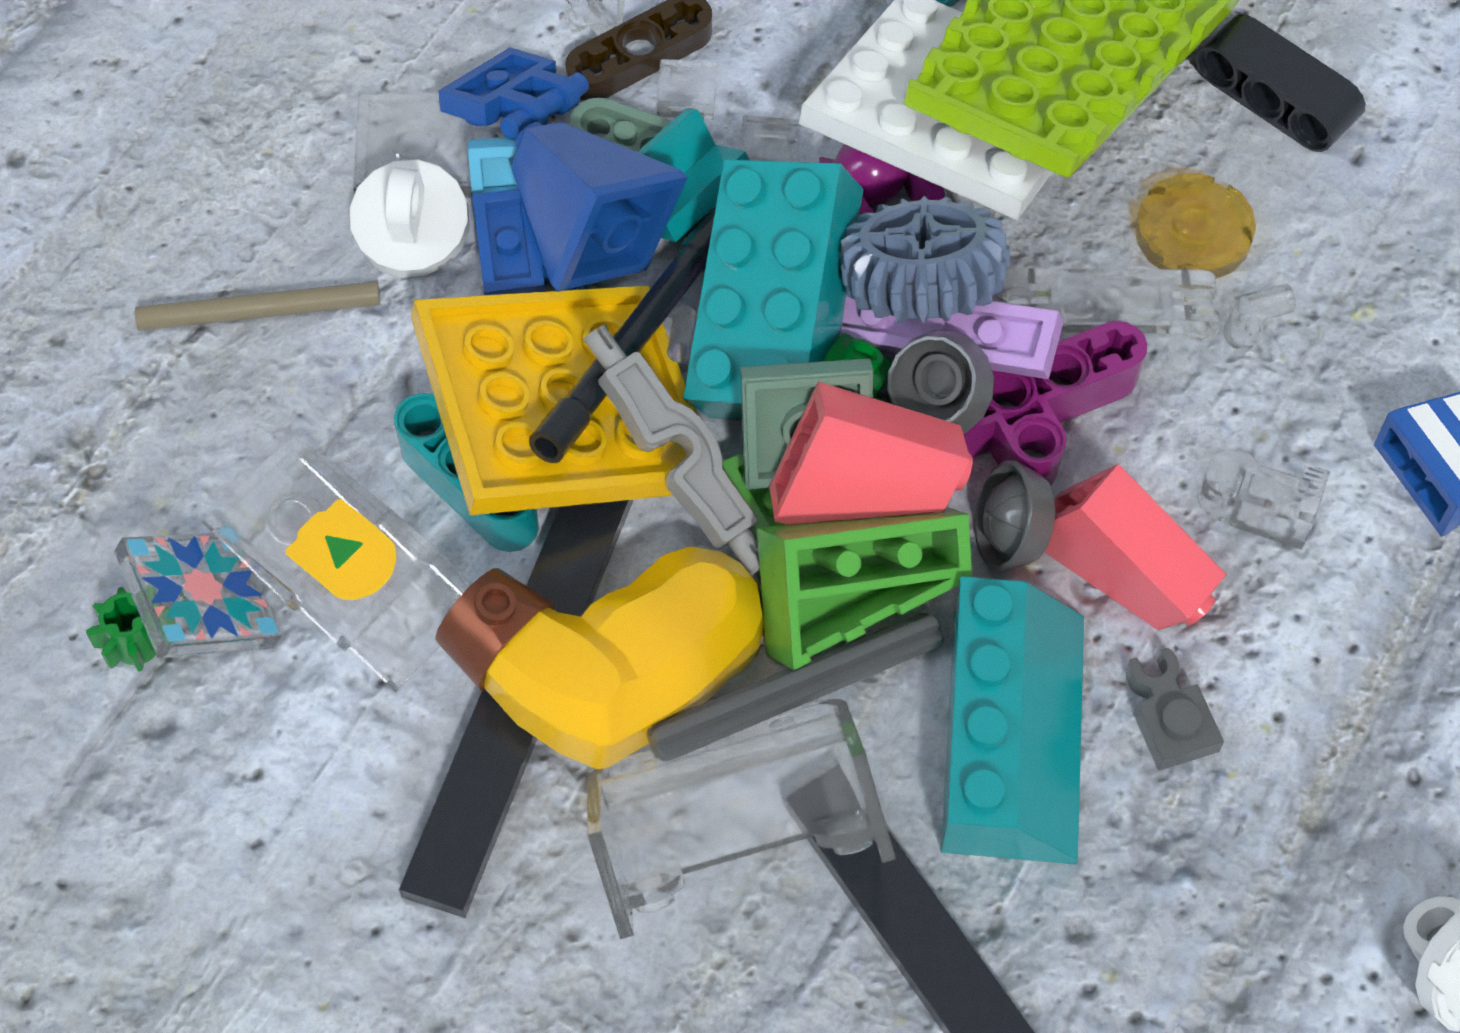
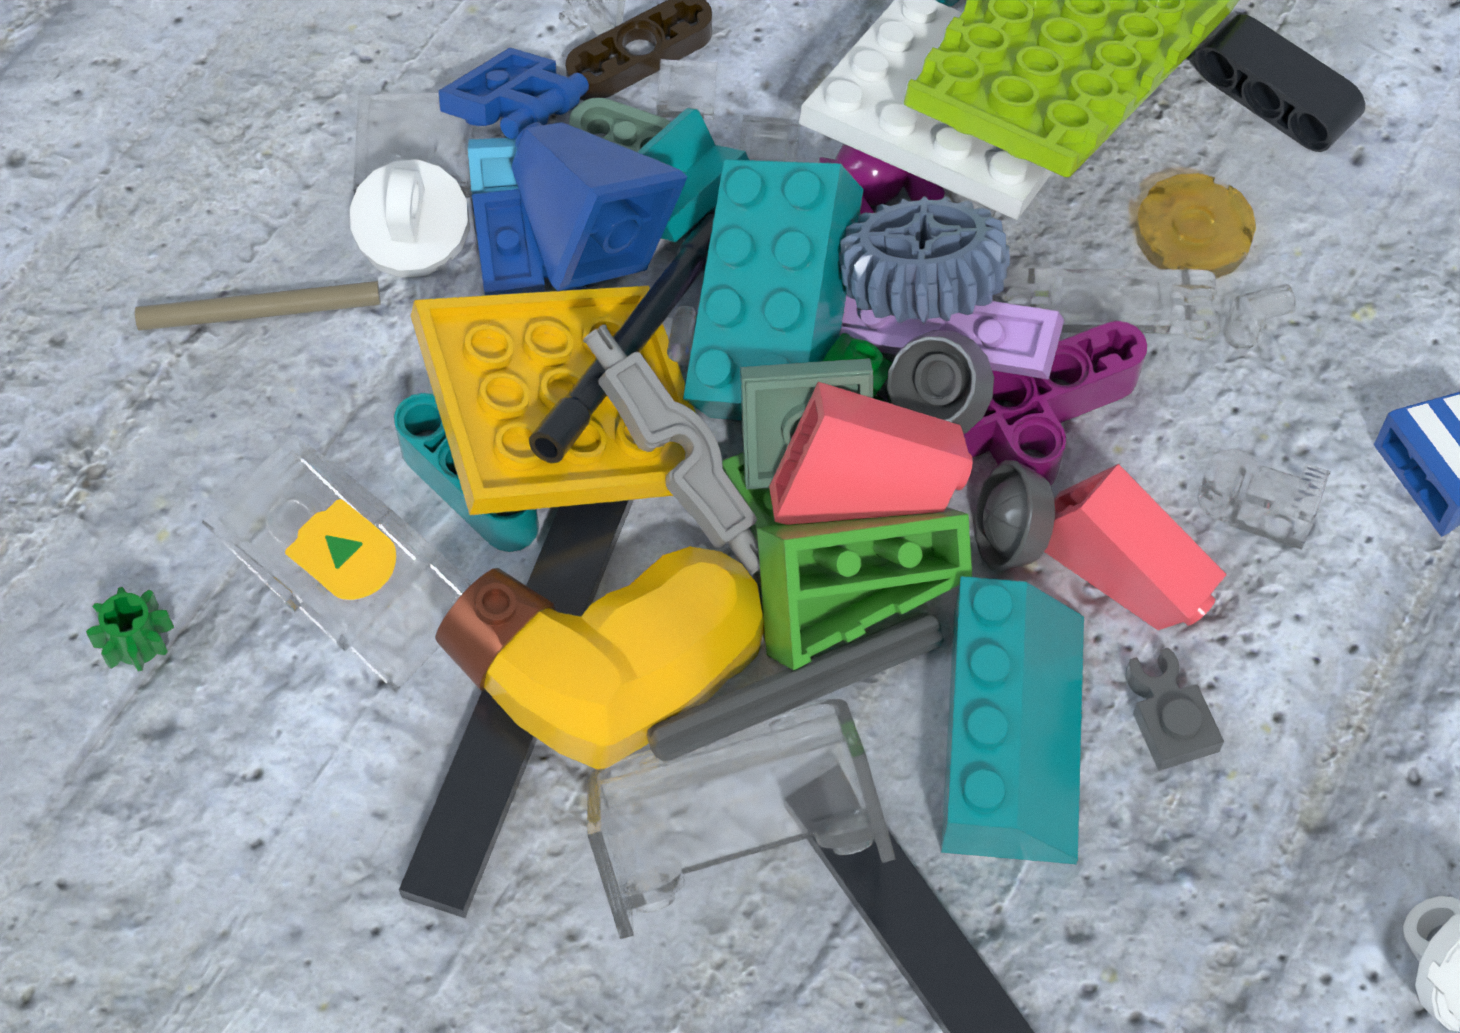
(196, 595): tile -> none

